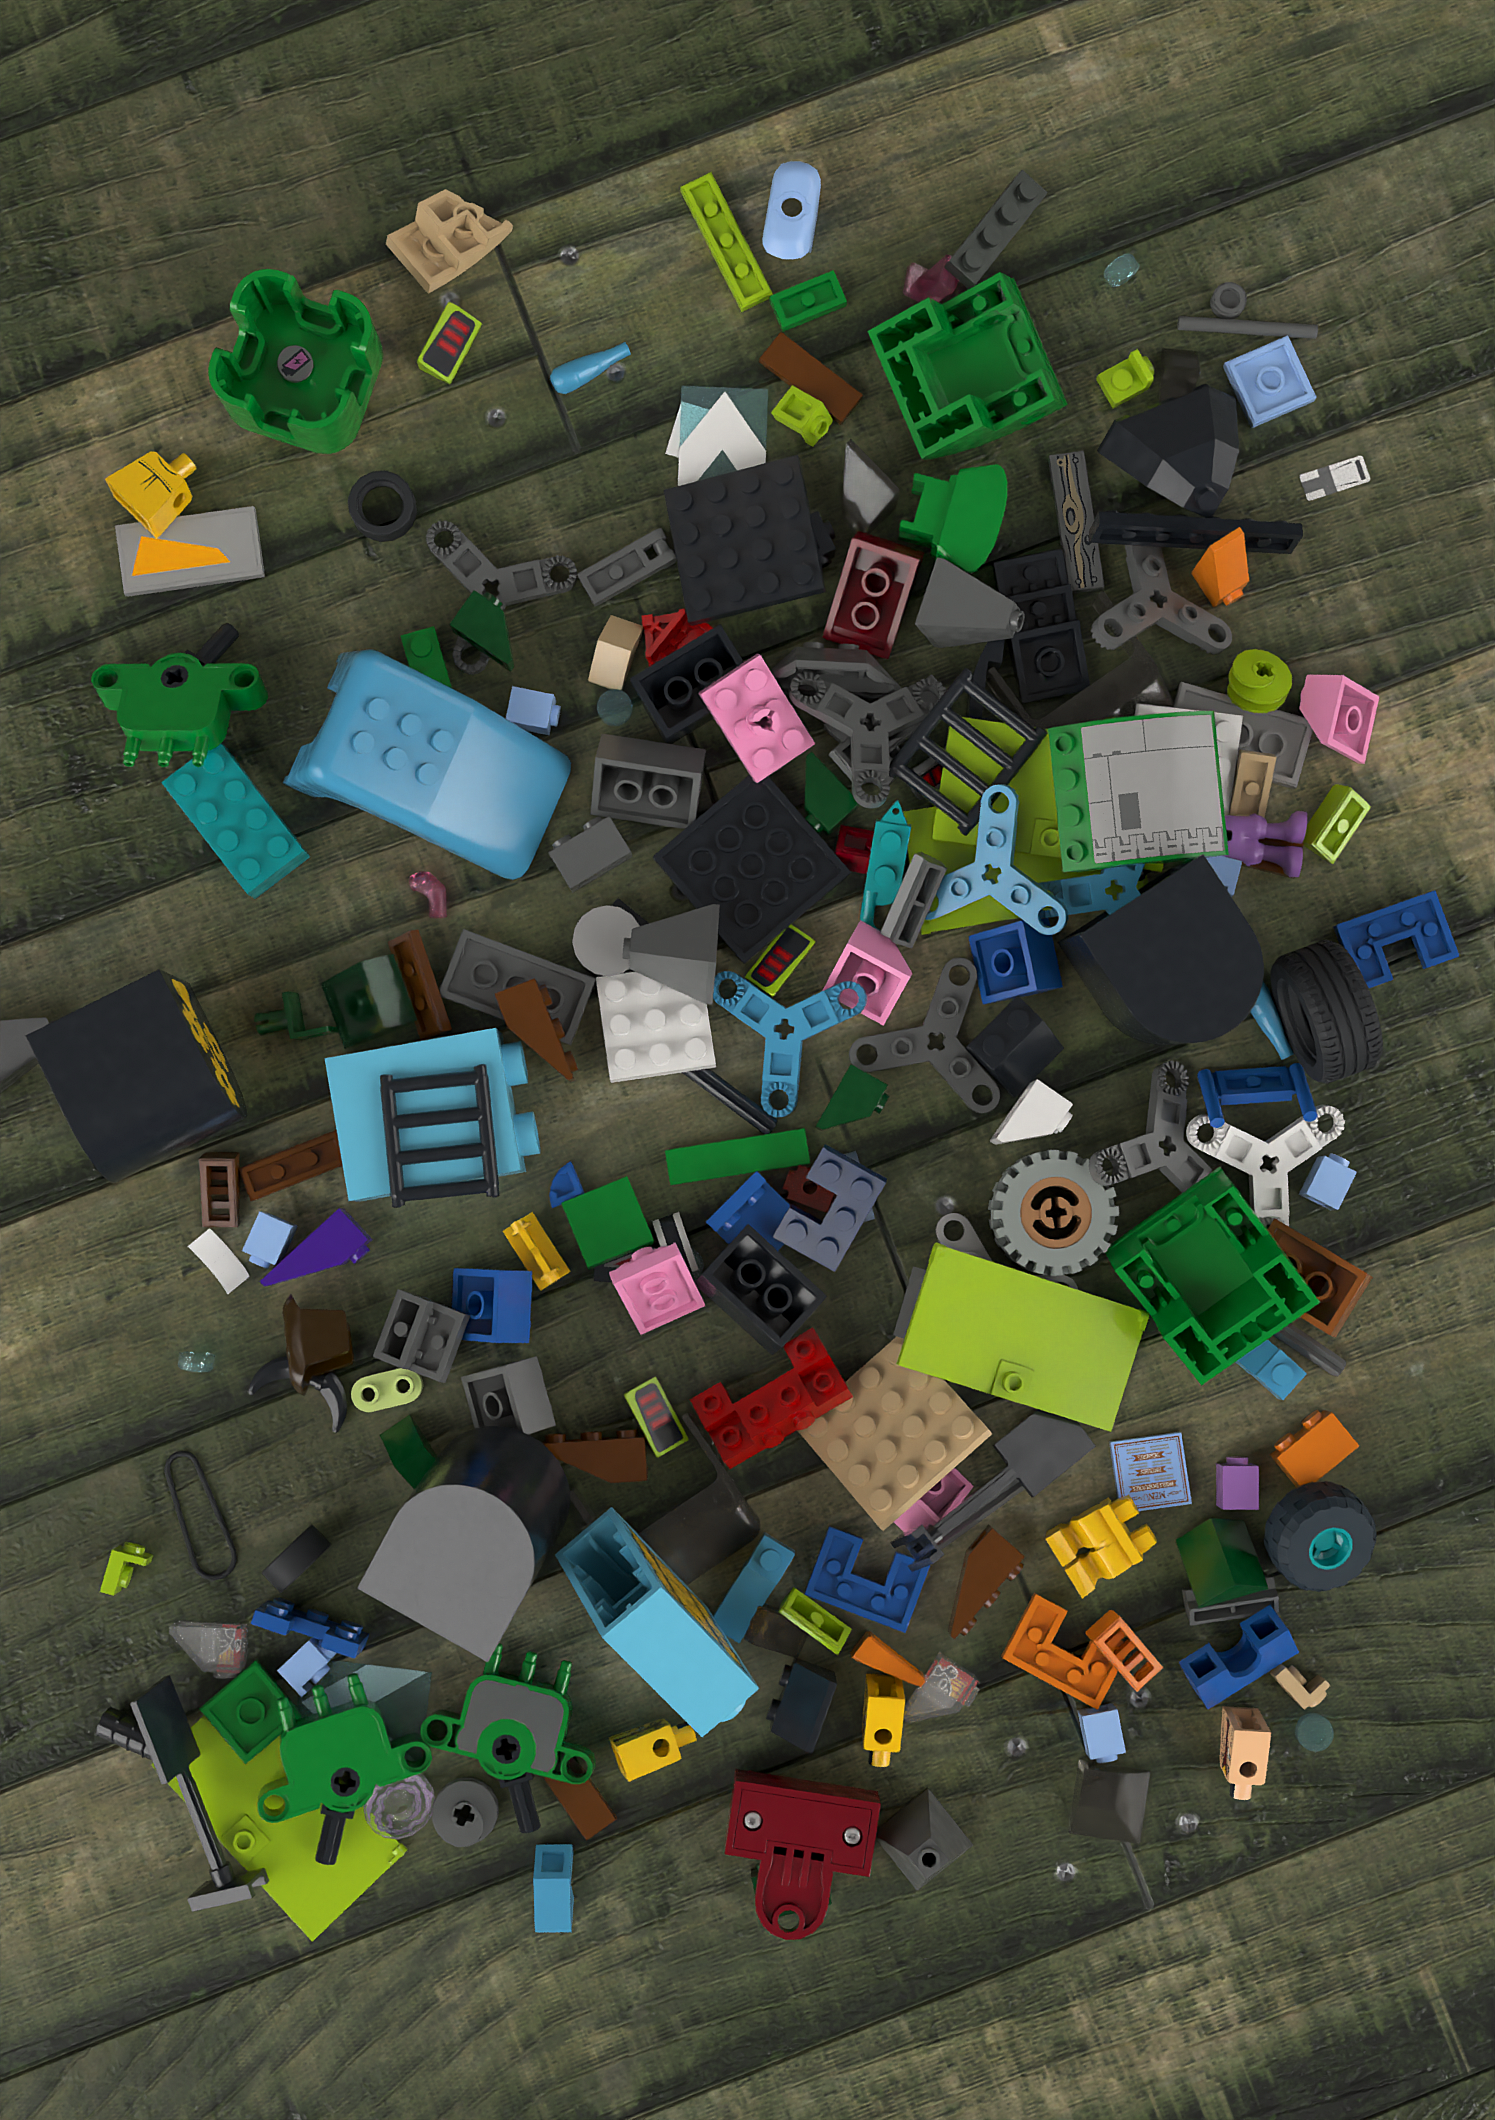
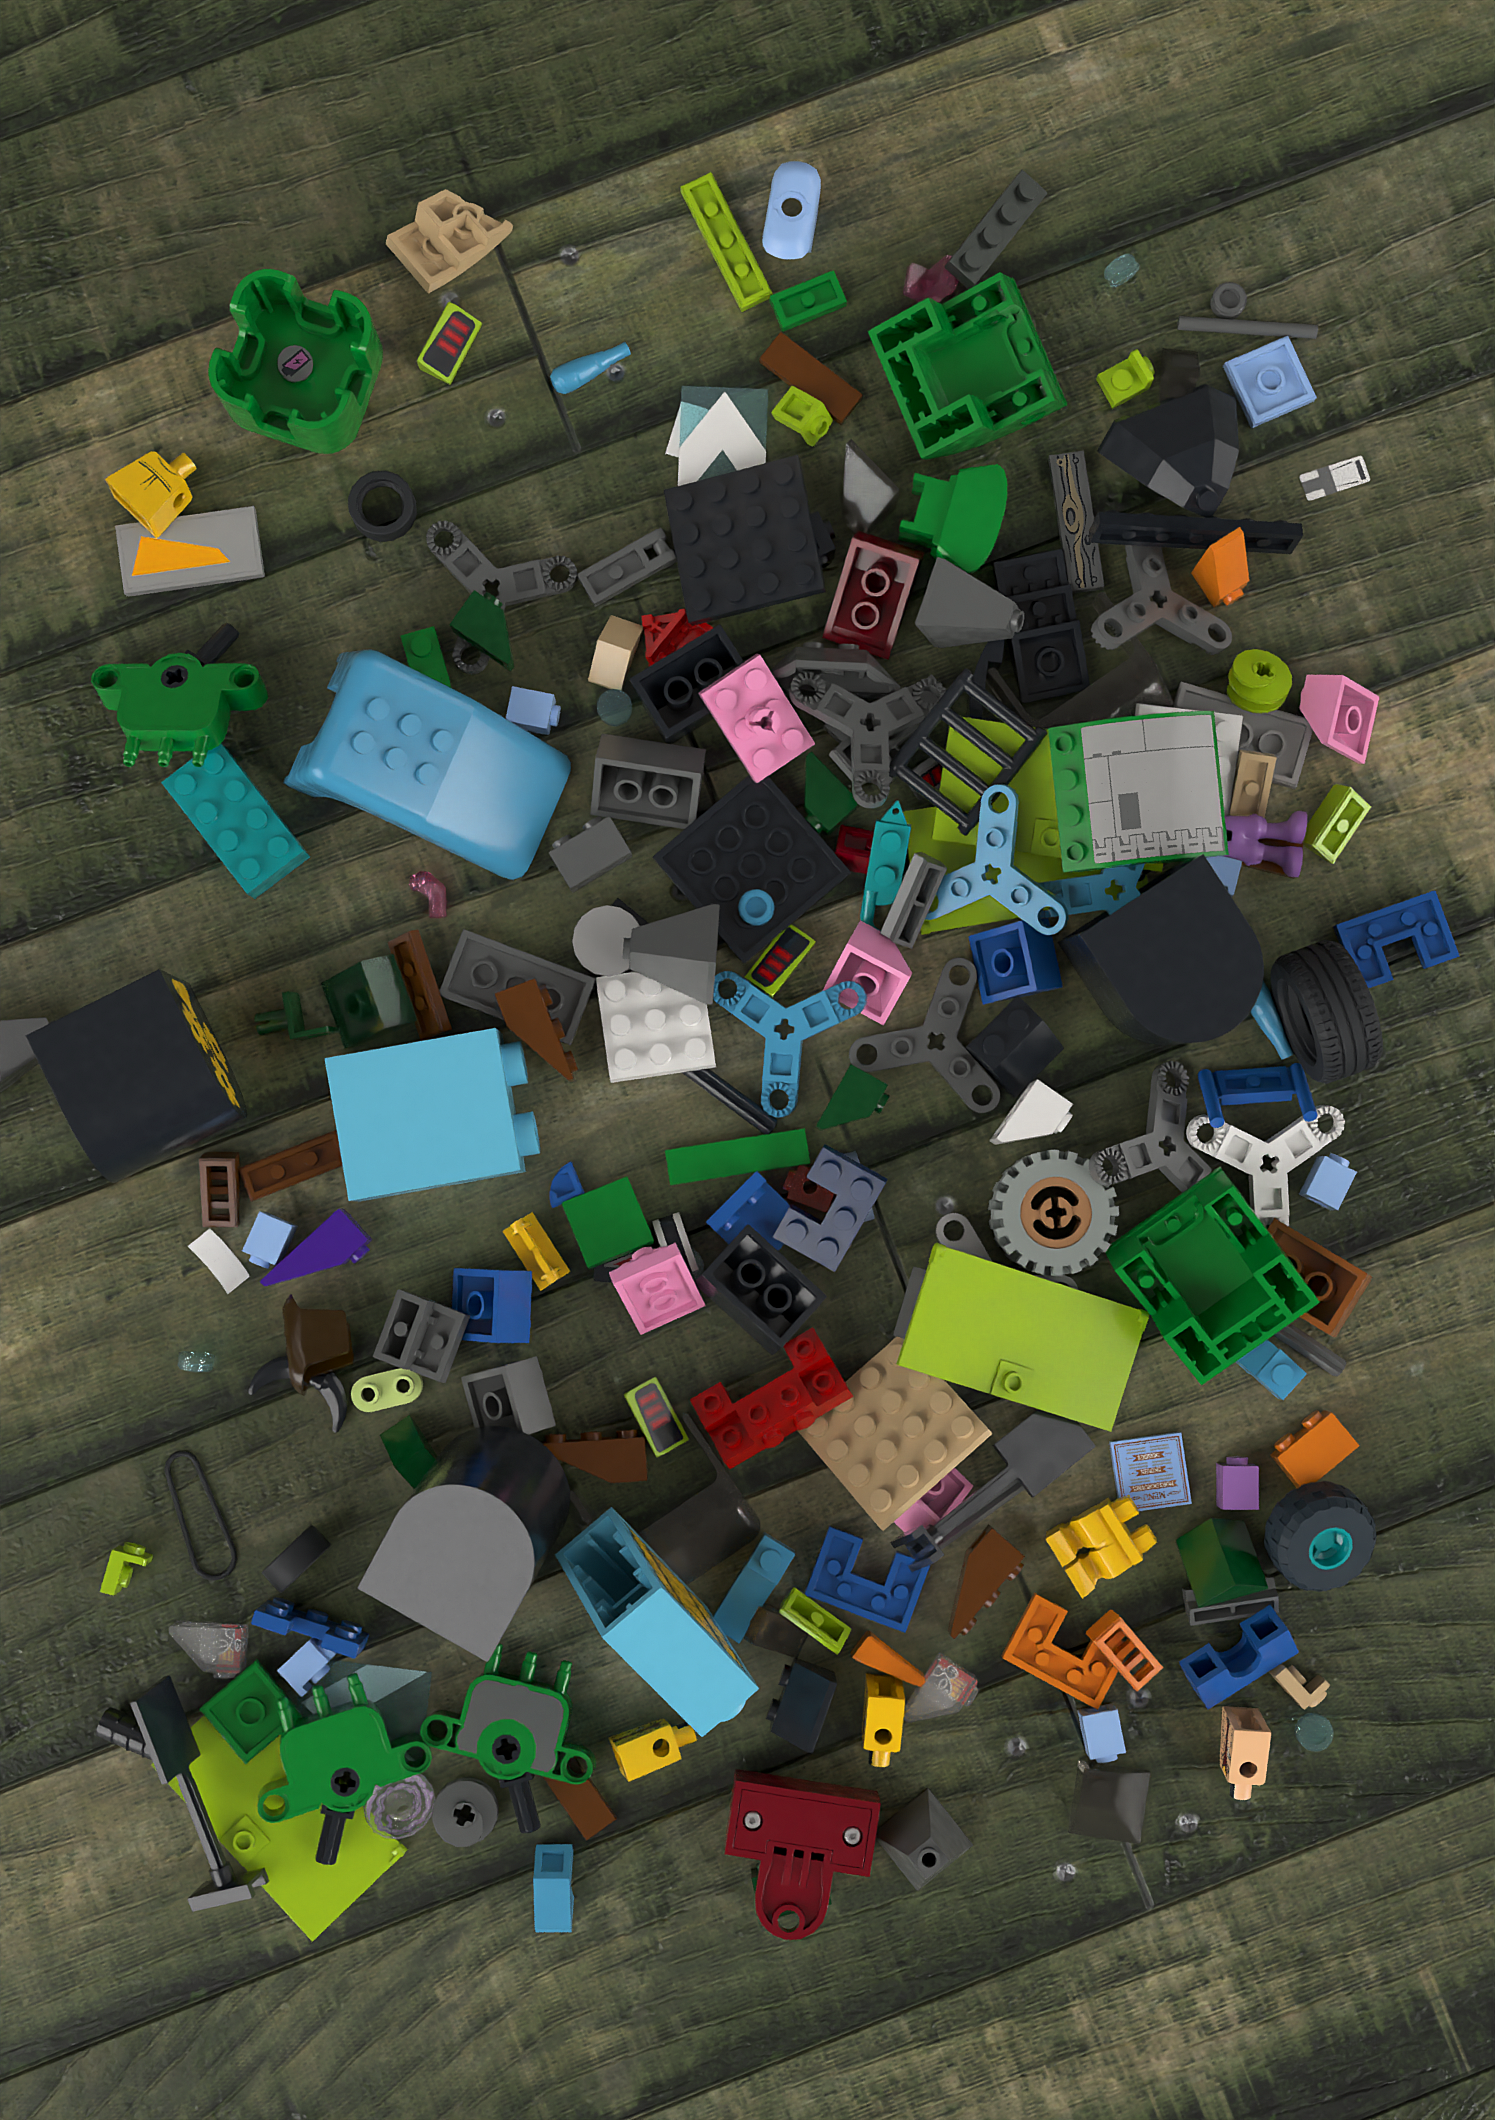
(480, 1113): black bar -> none
(756, 907): none -> dark azure tile

